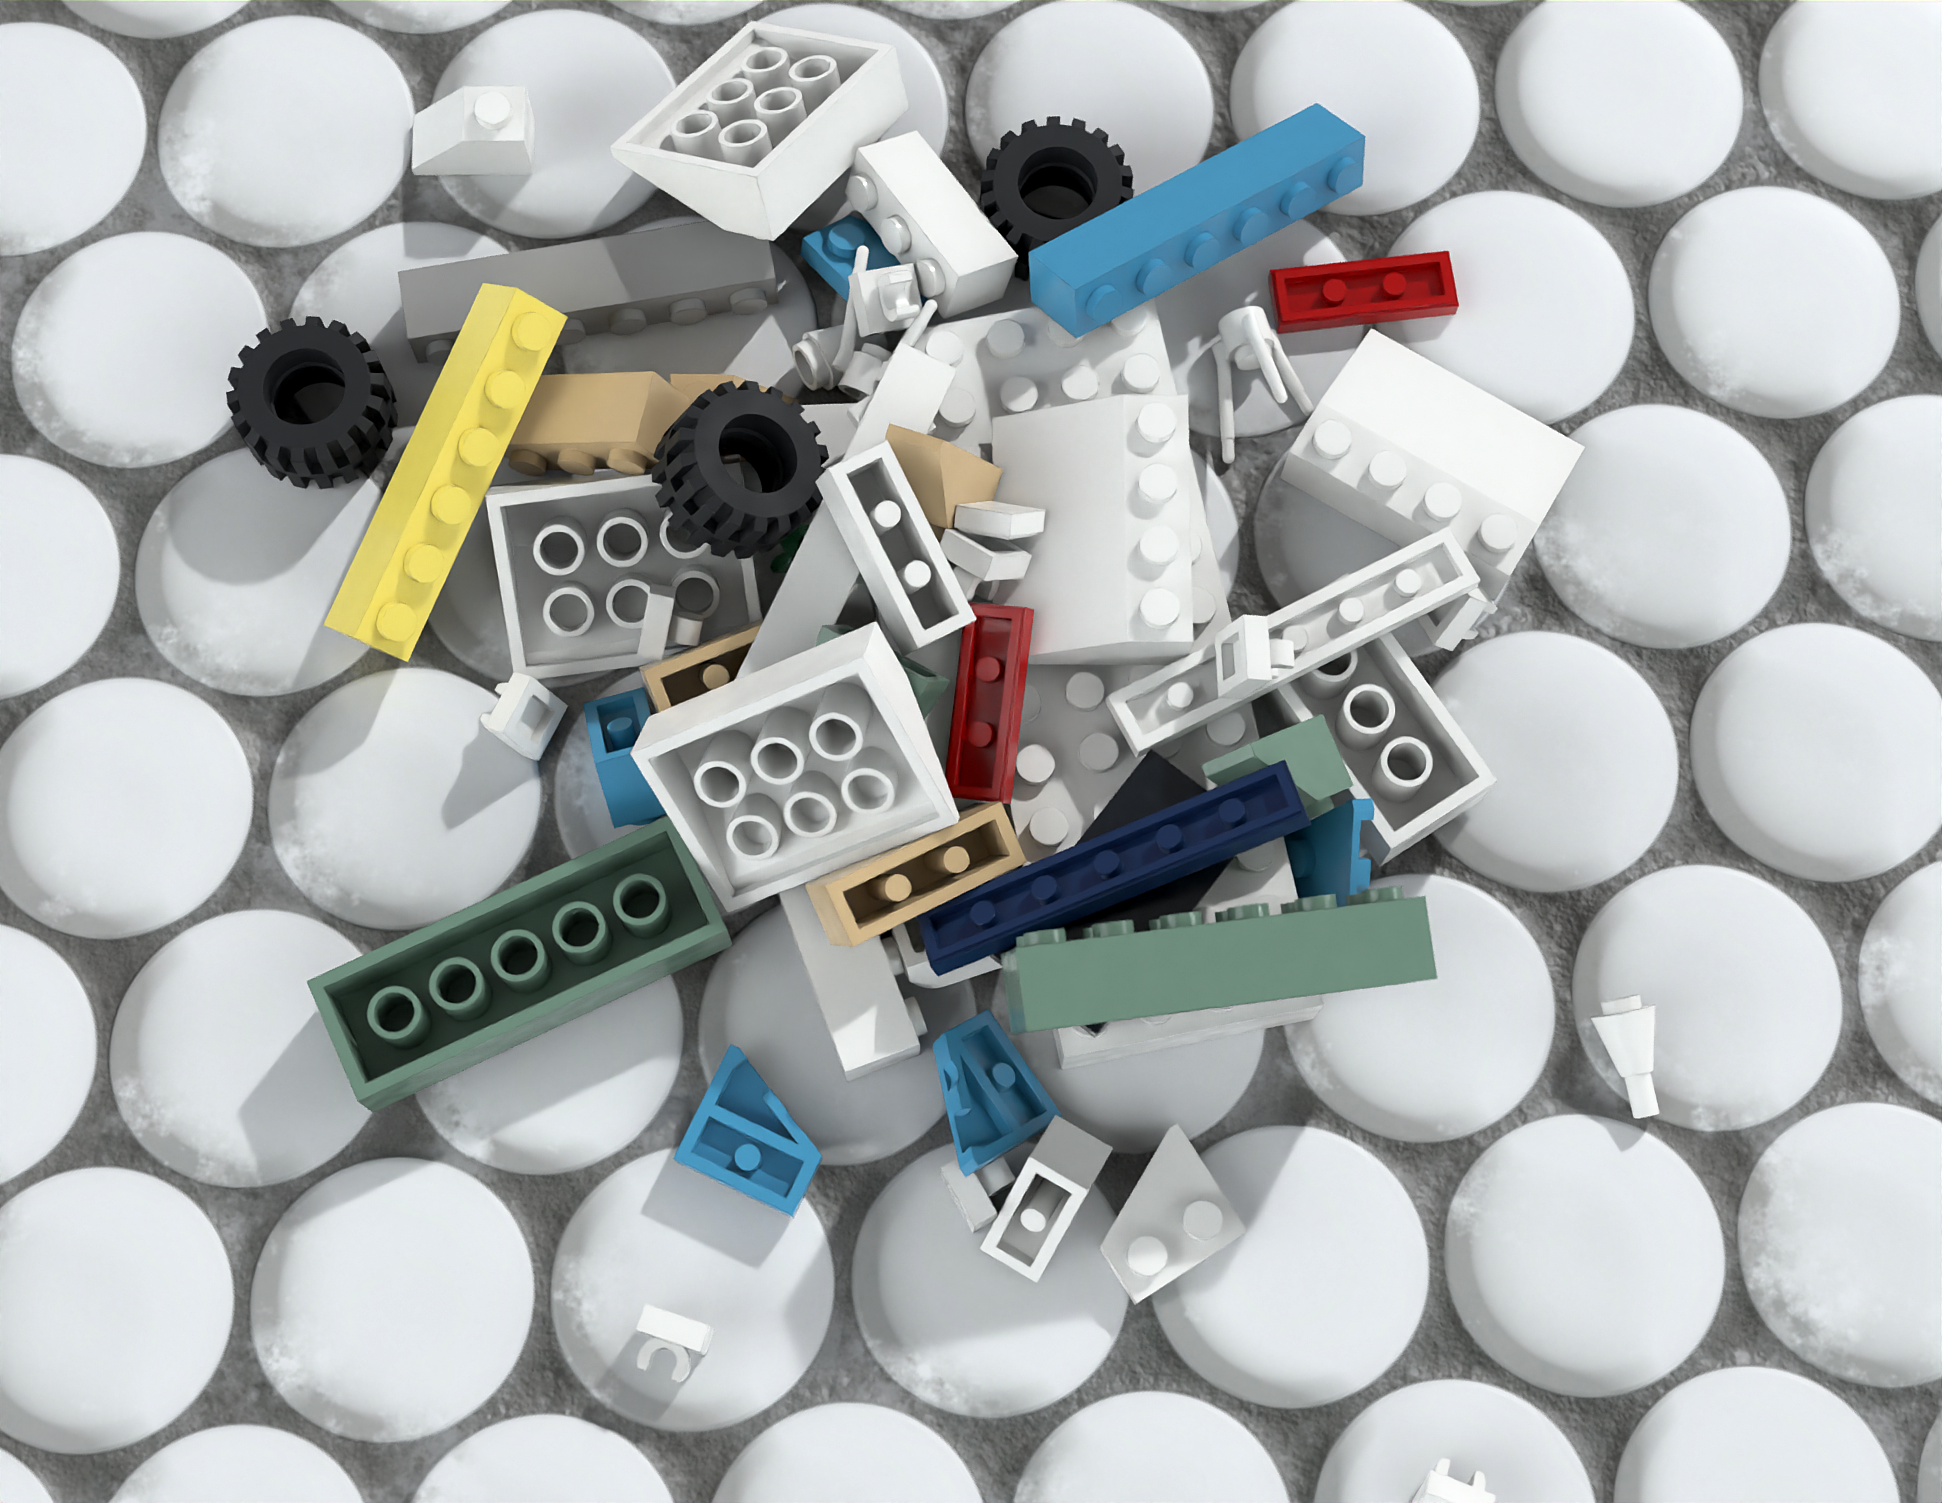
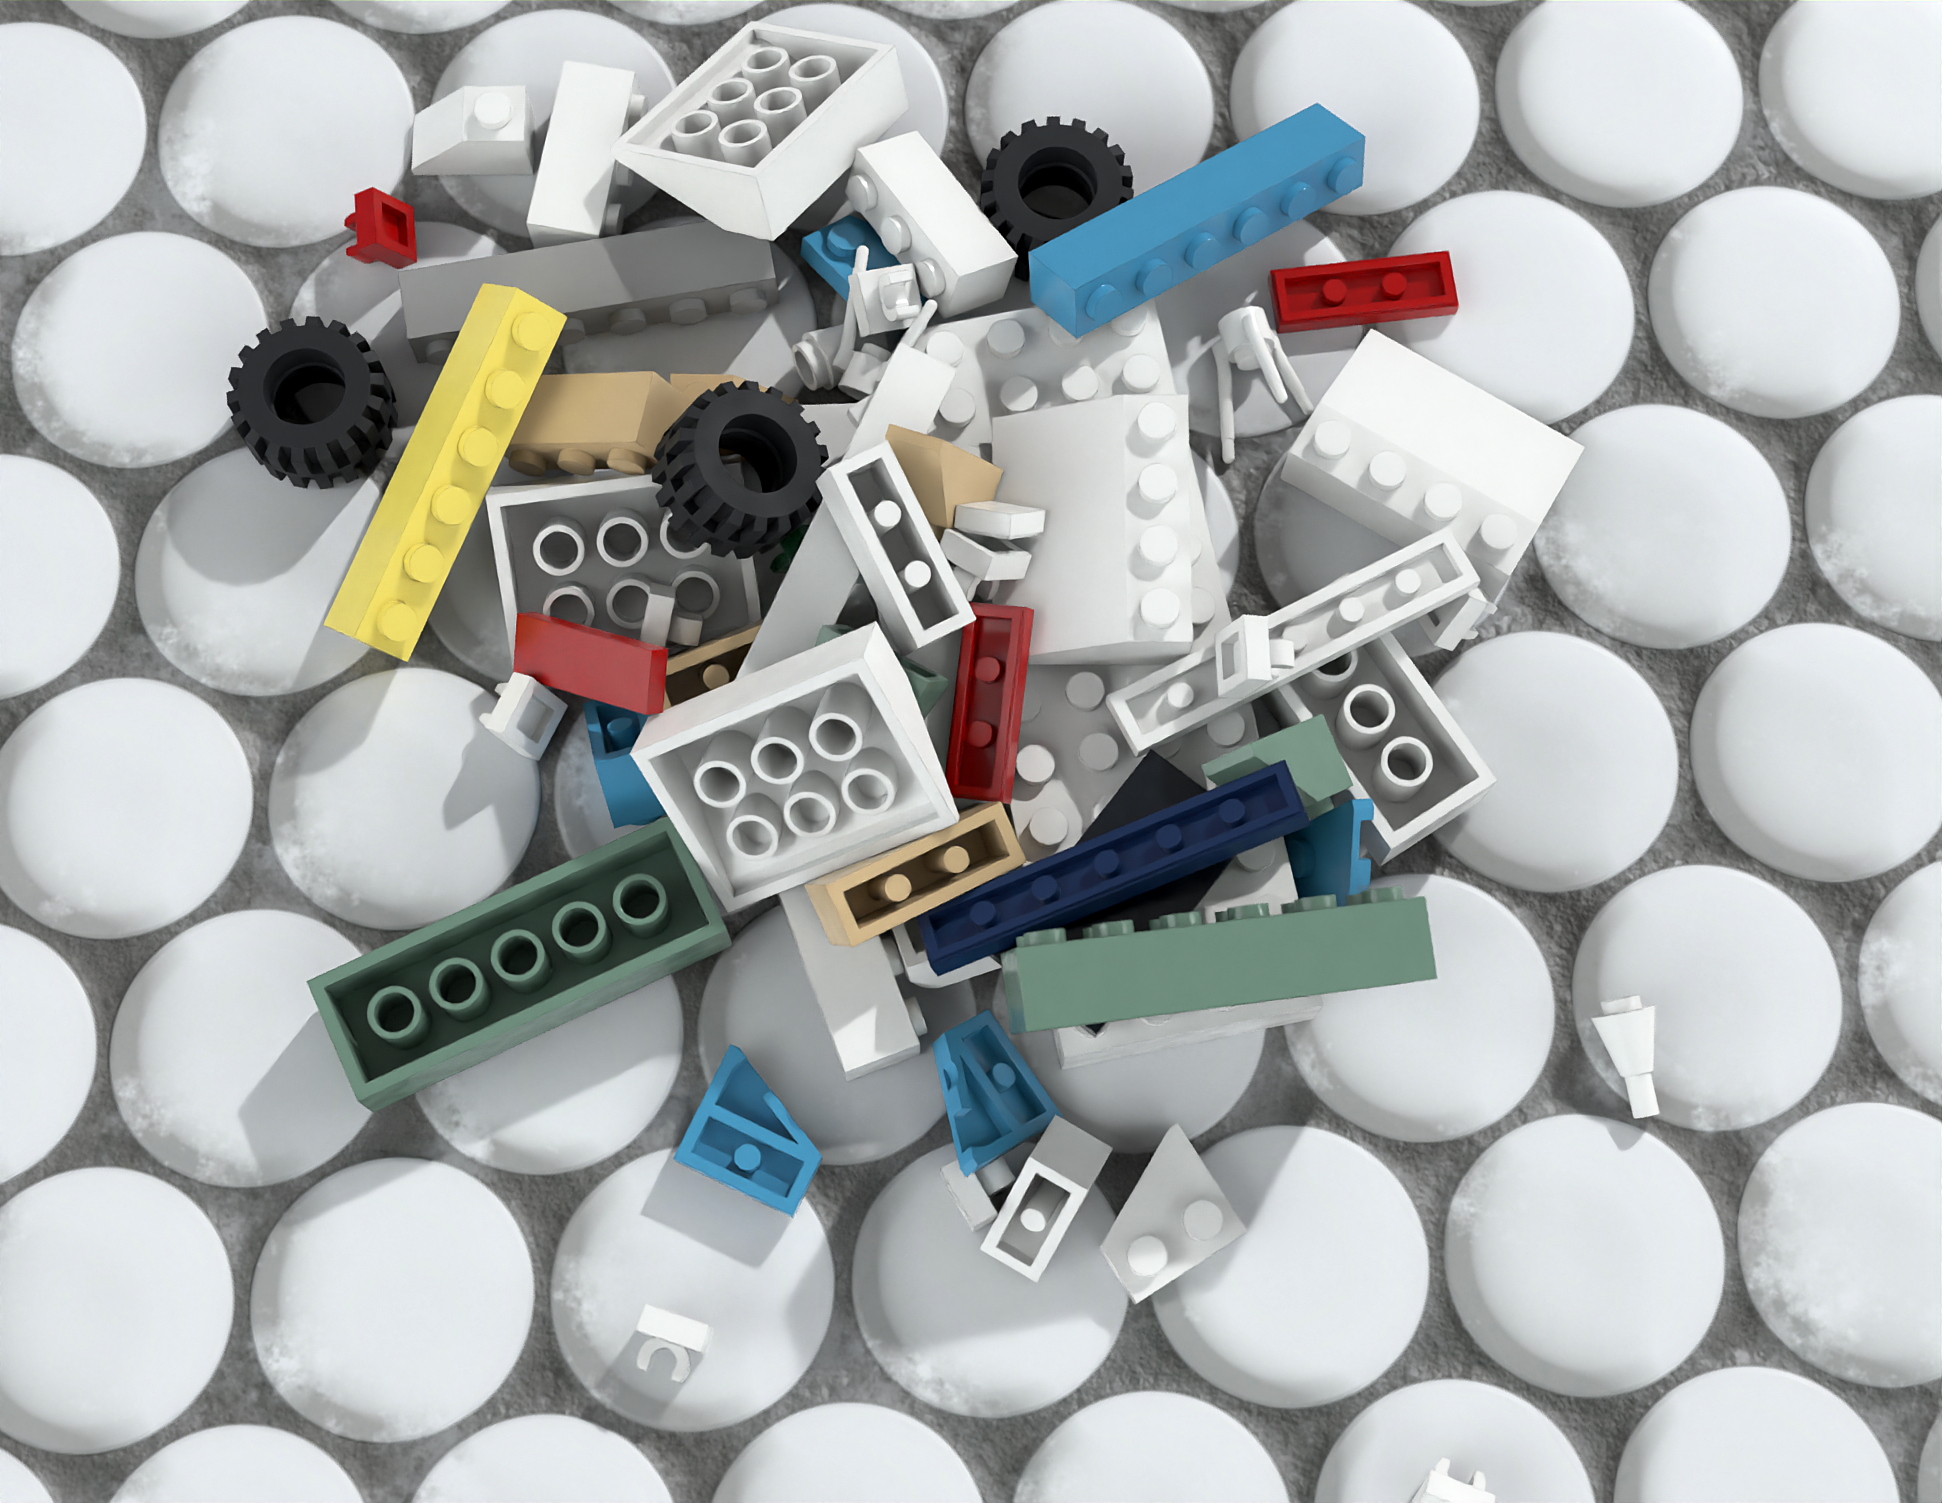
(382, 229): none -> red tile
(577, 174): none -> white brick
(591, 662): none -> red tile

